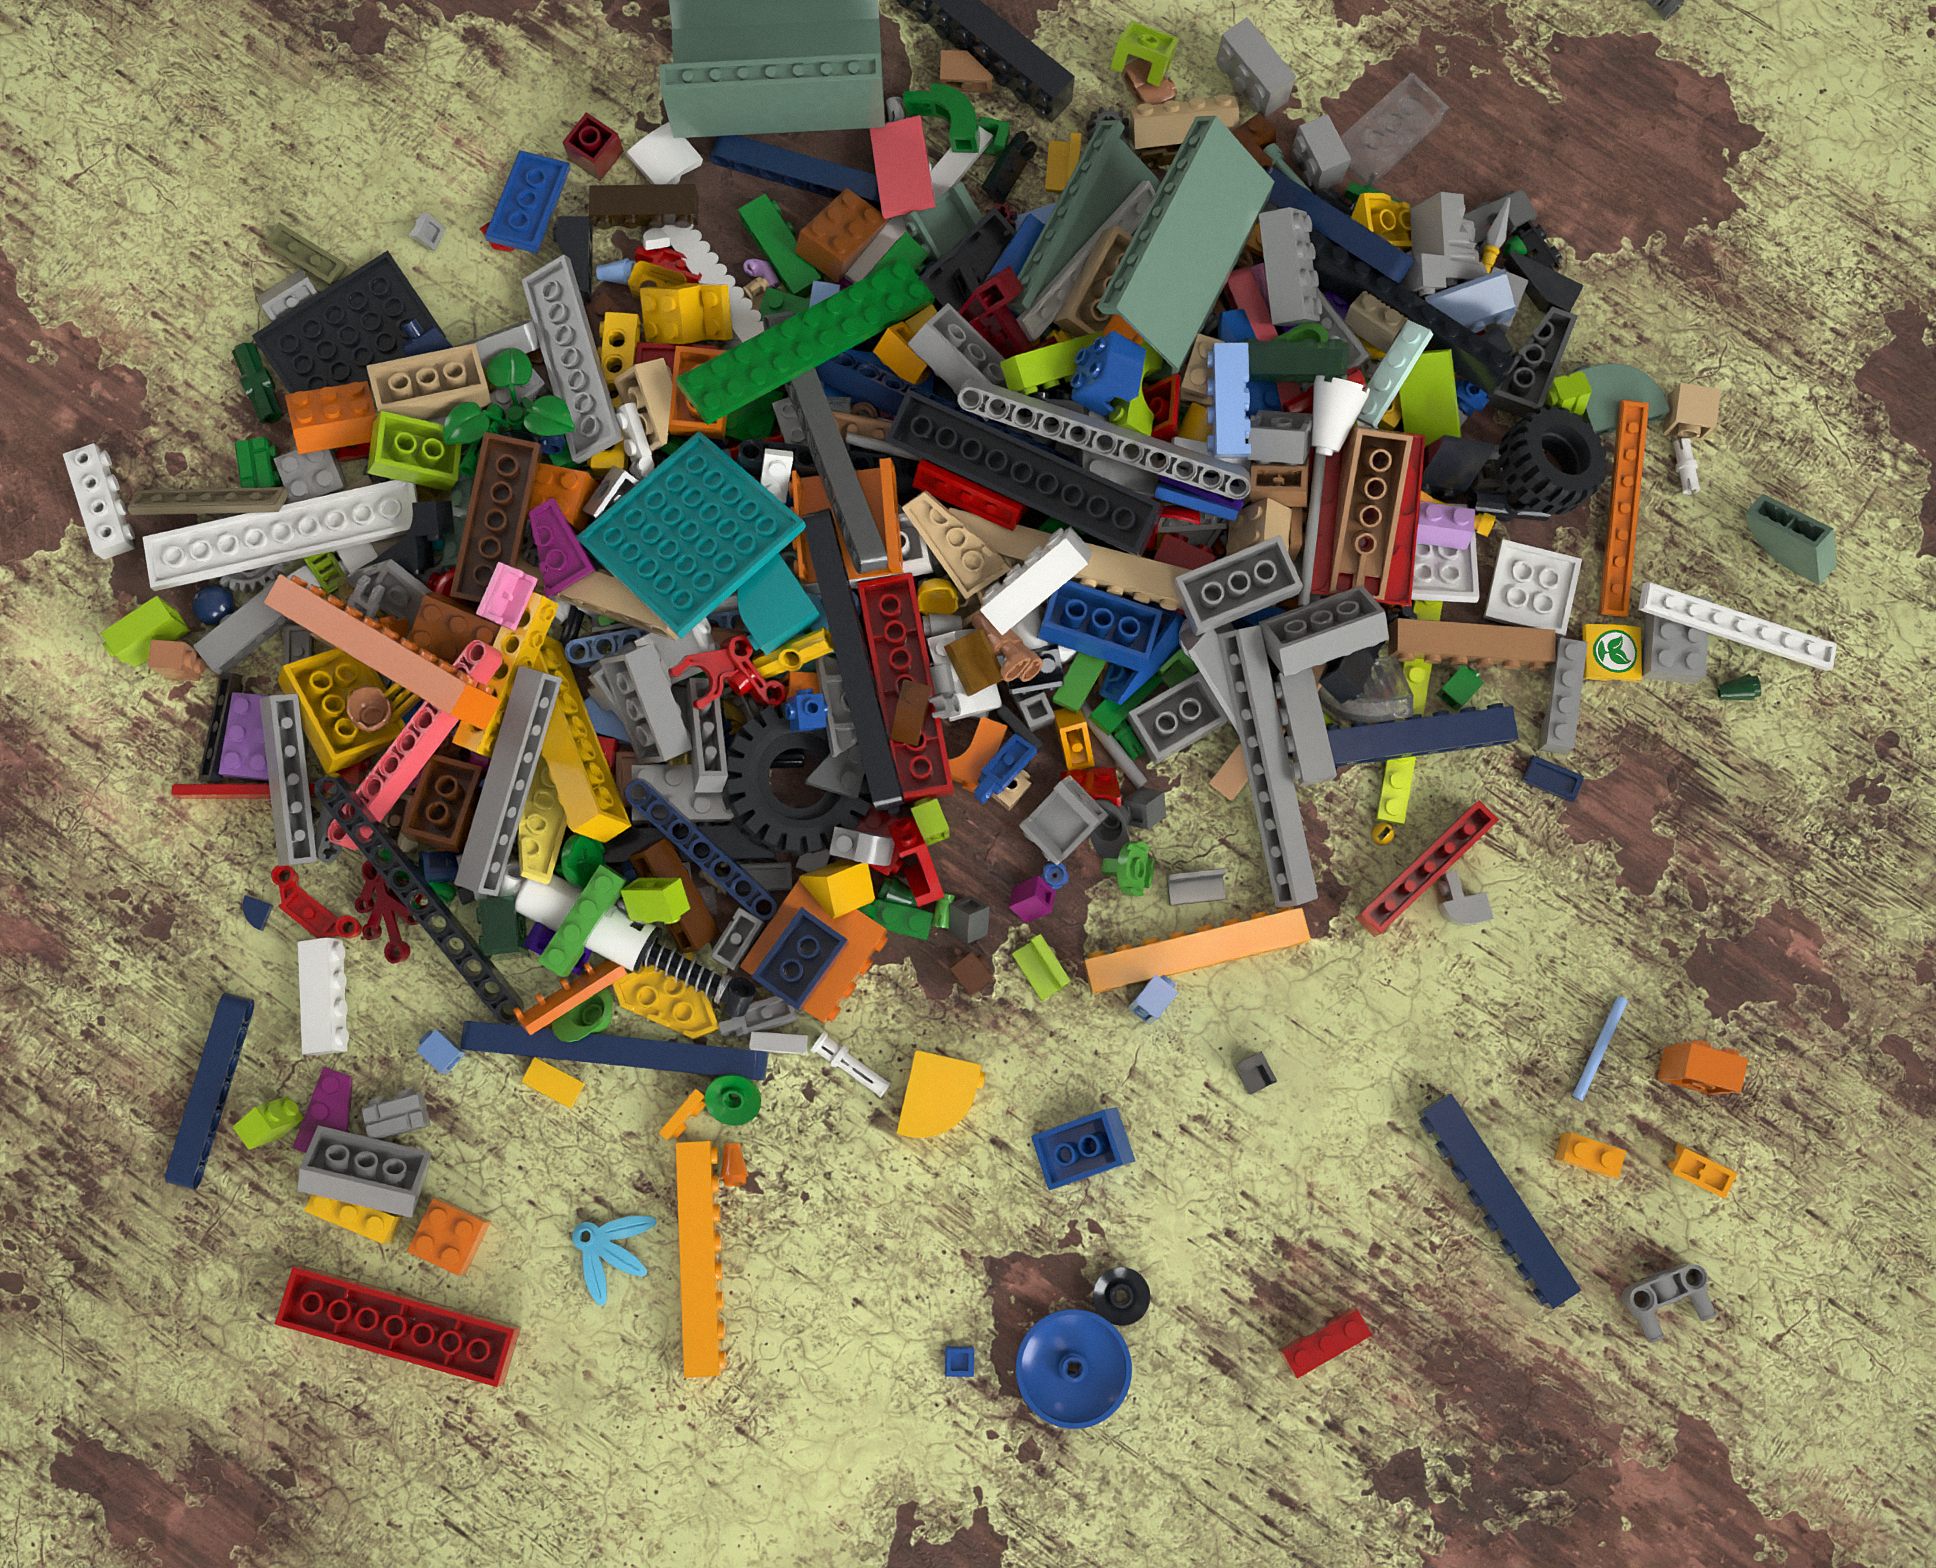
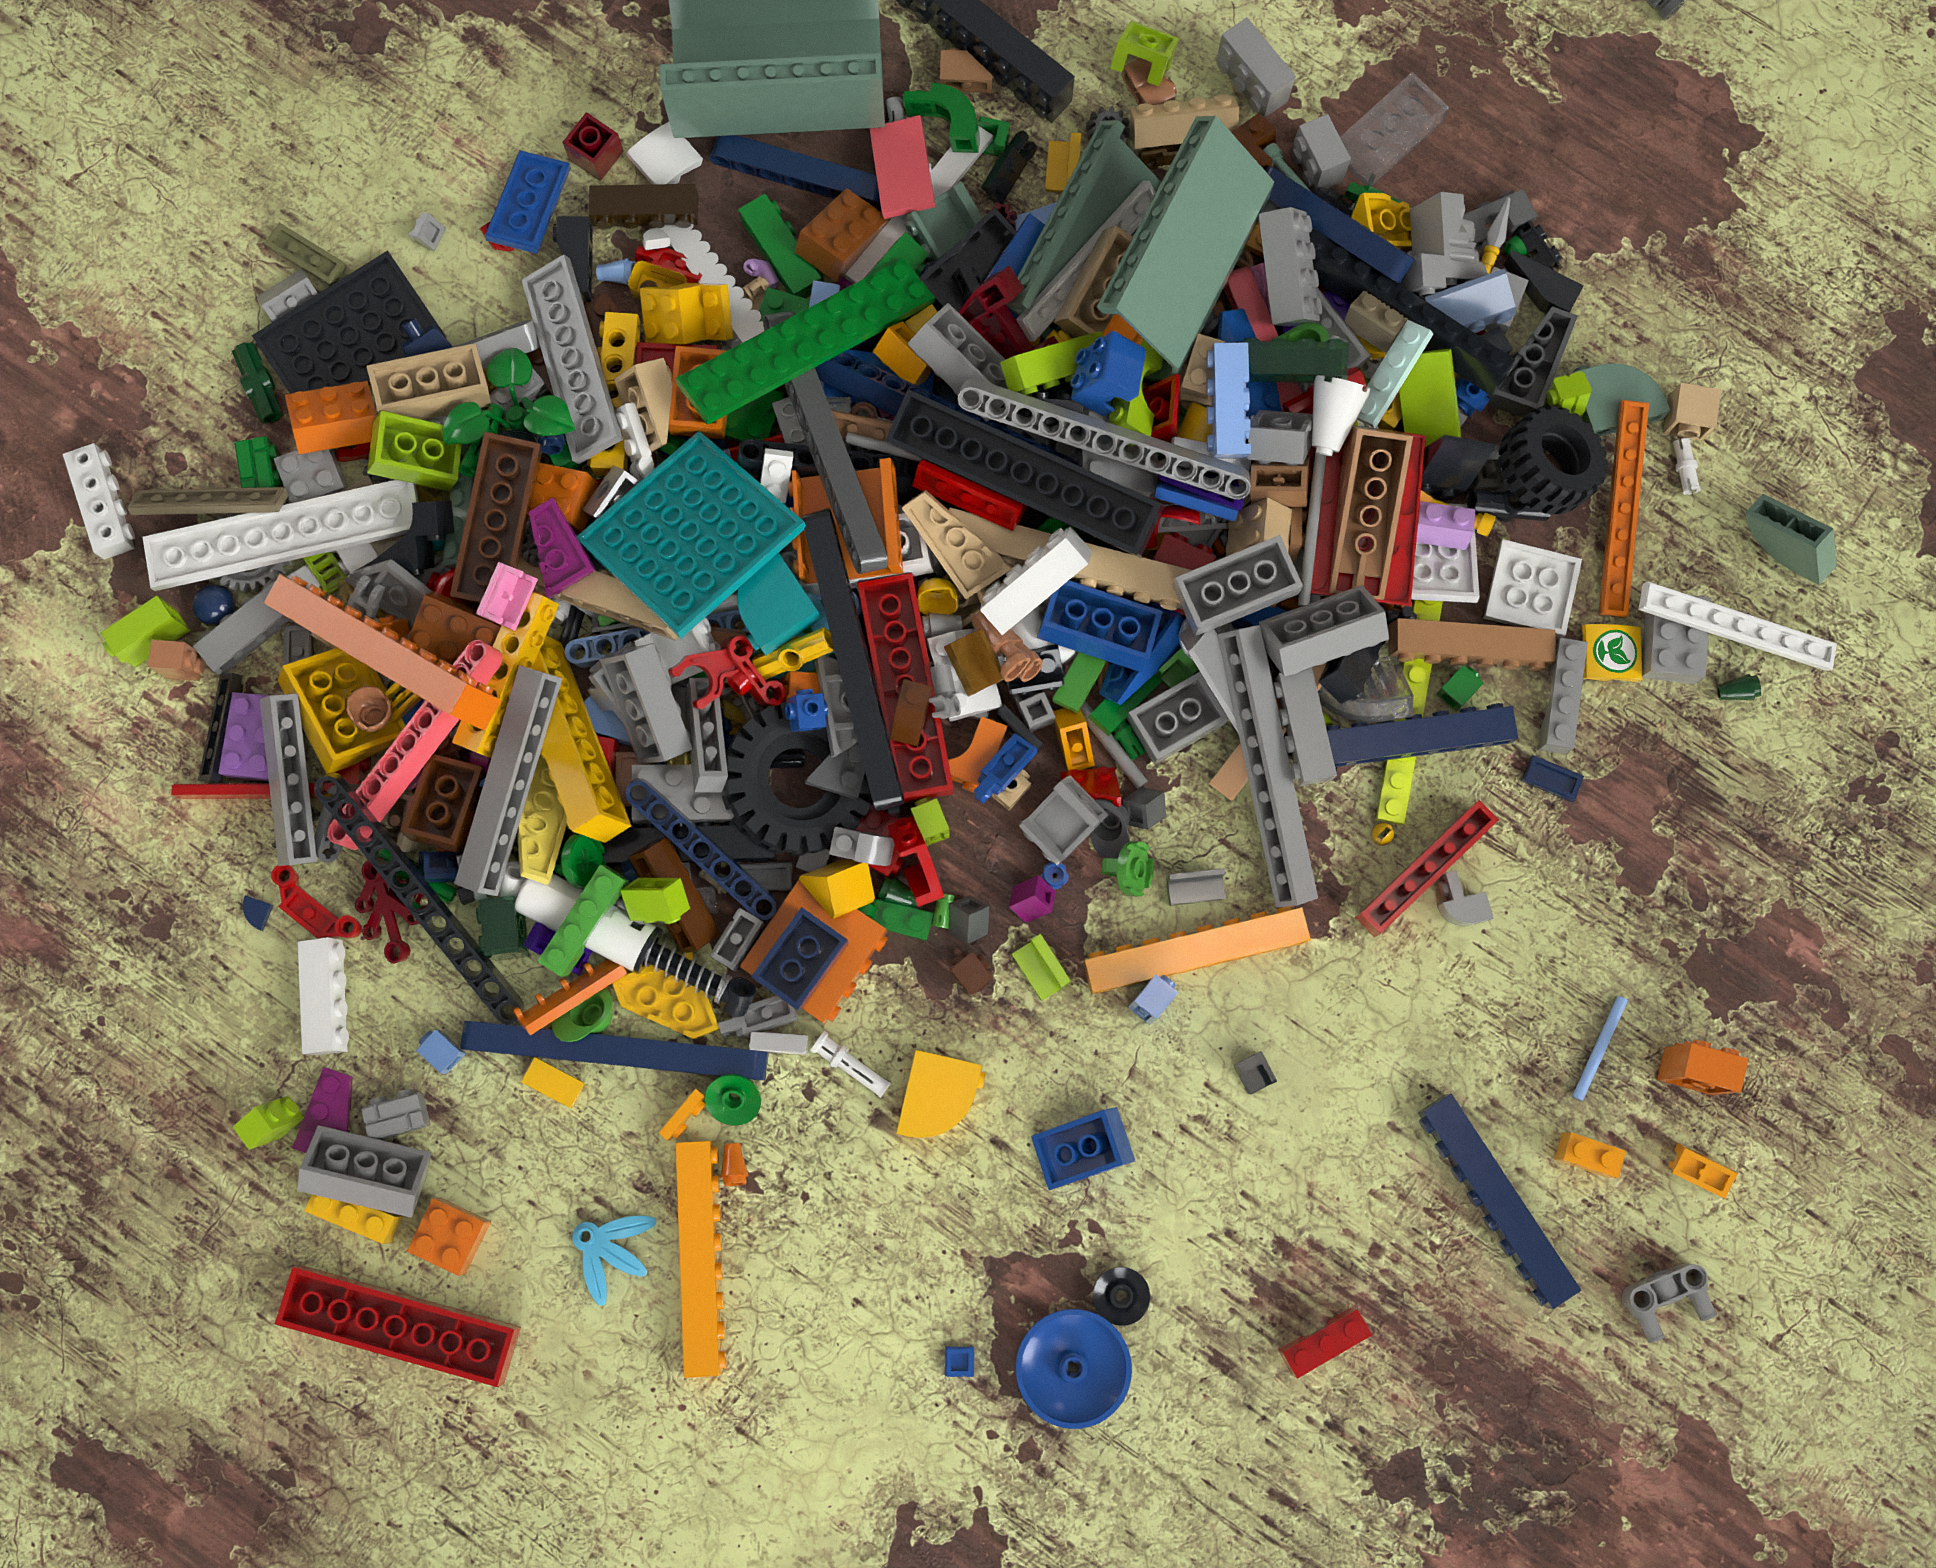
(209, 1091): dark blue beam -> none

